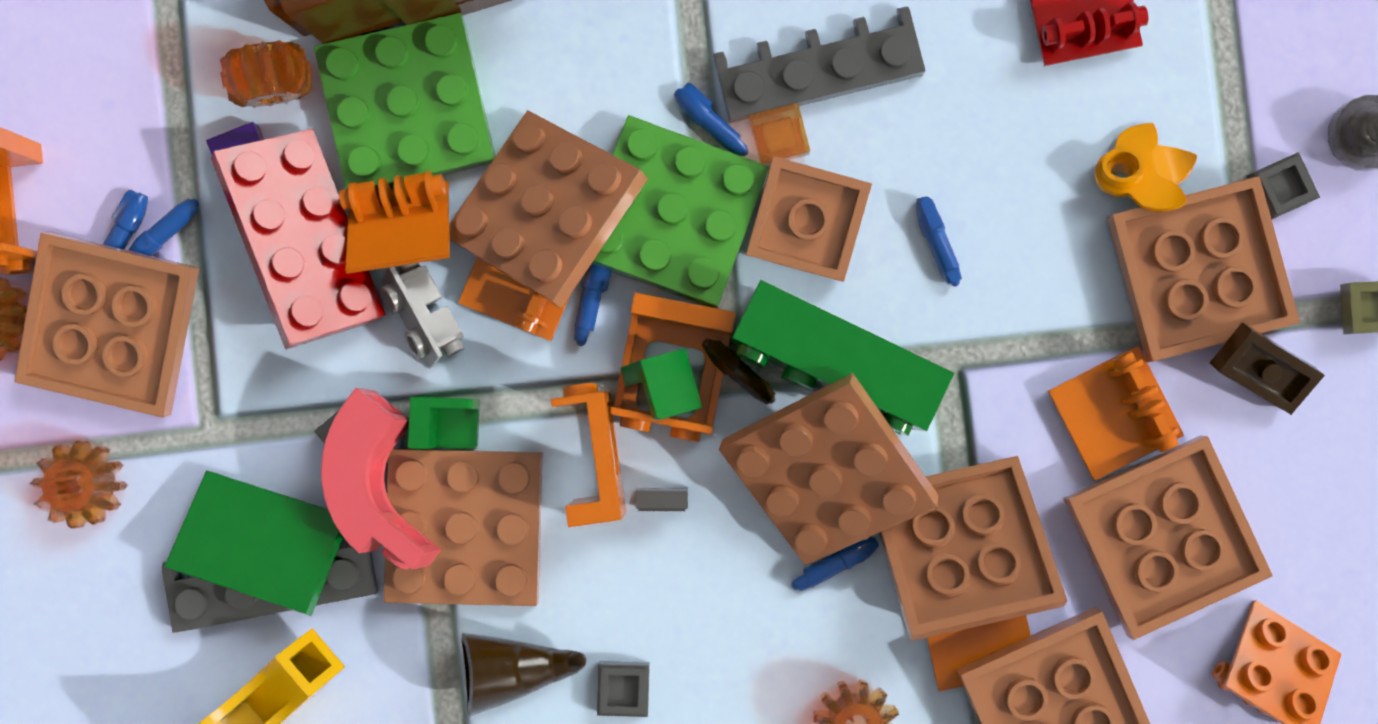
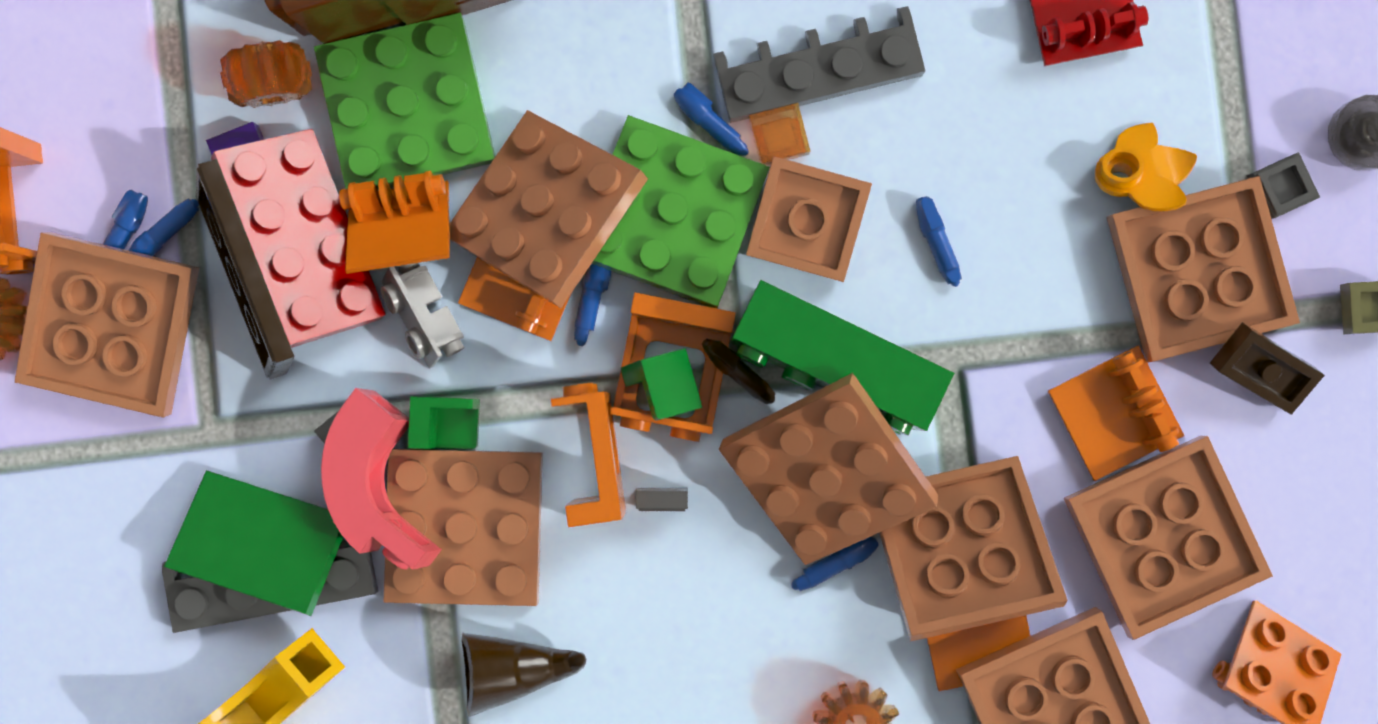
(62, 489): clear orange gear -> none
(242, 270): none -> dark brown tile
(623, 689): dark grey tile -> none

